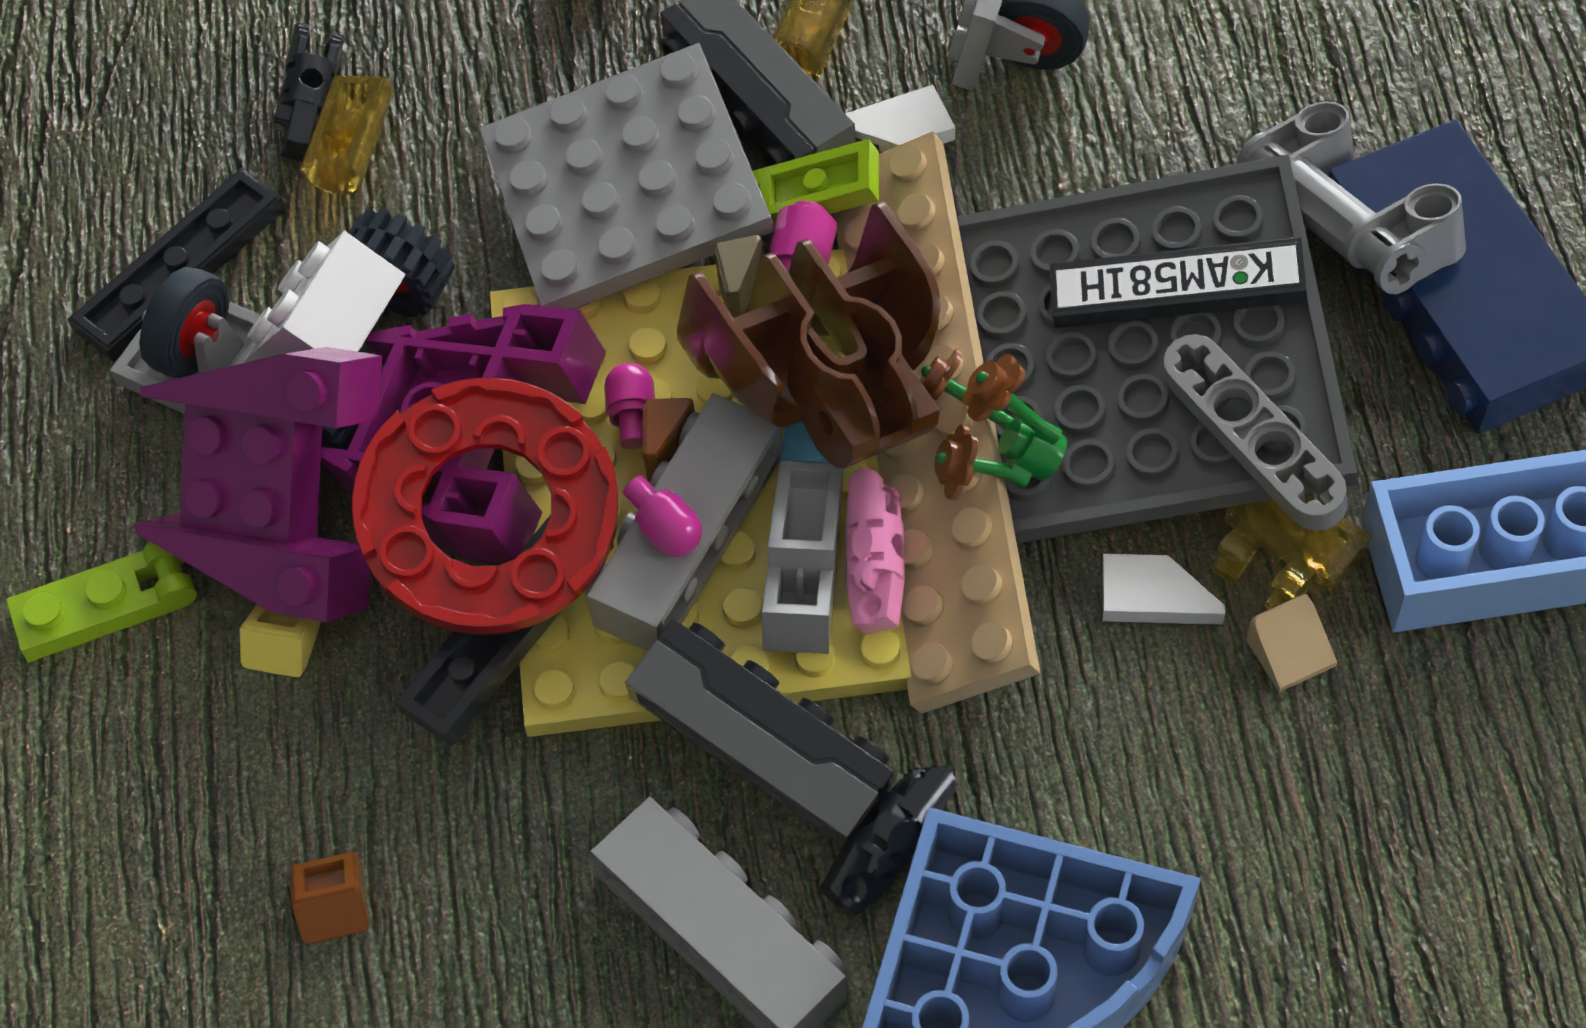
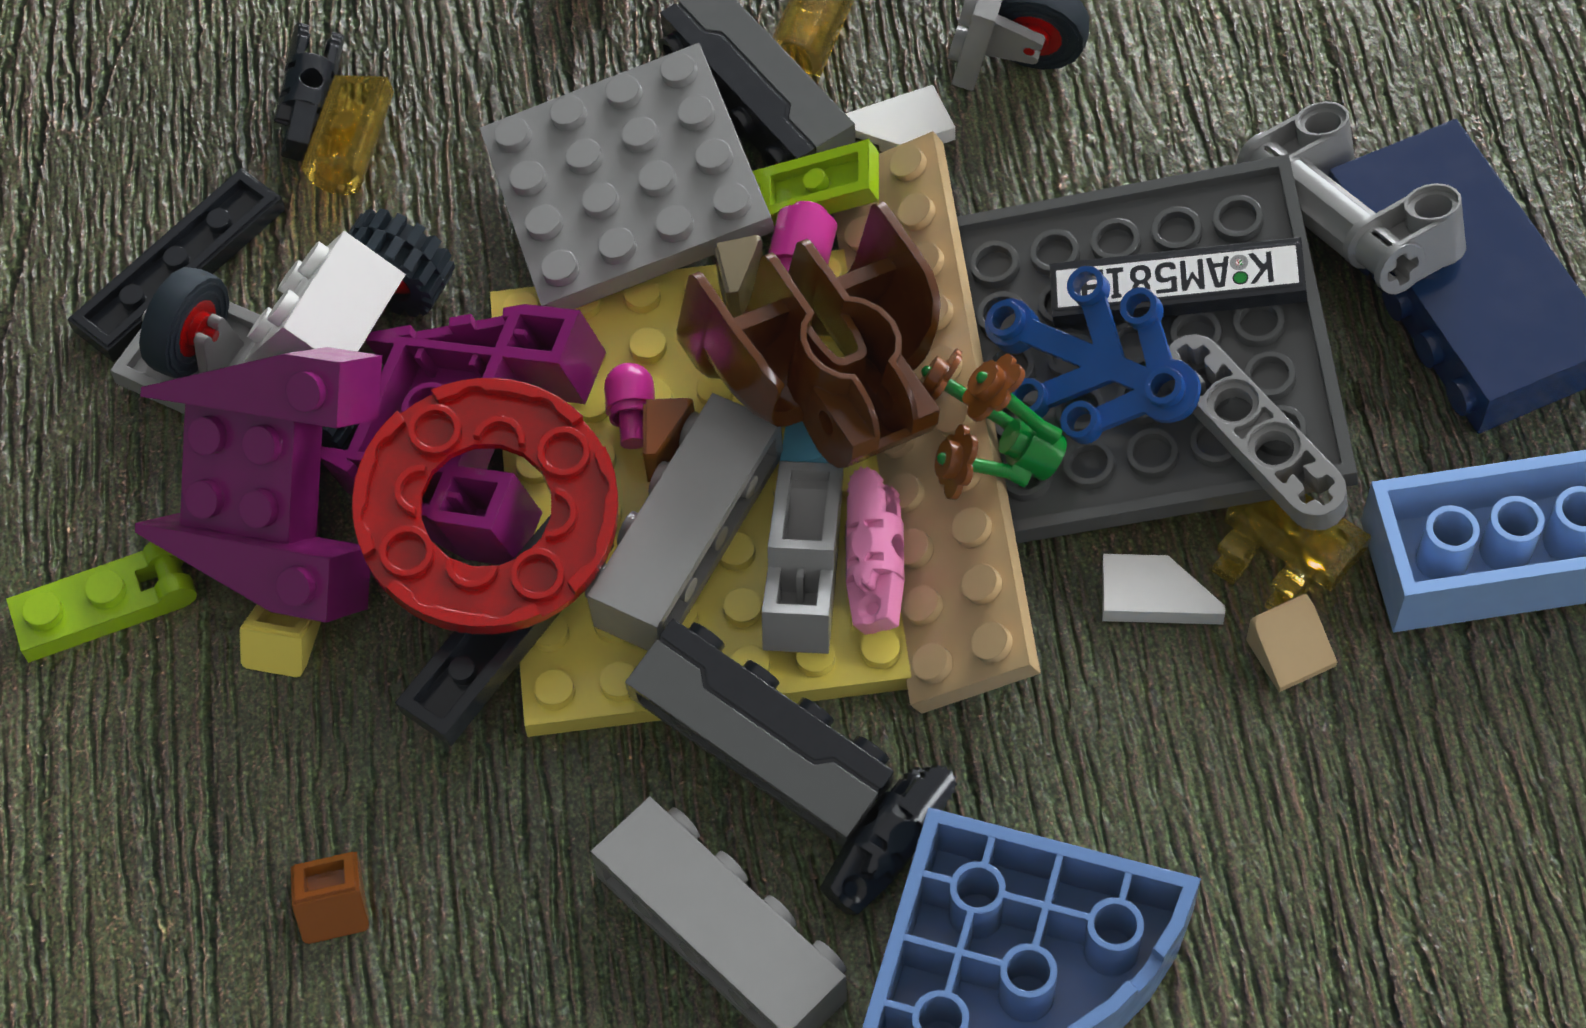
(664, 518): dark pink cylinder -> none
(1101, 361): none -> blue plant

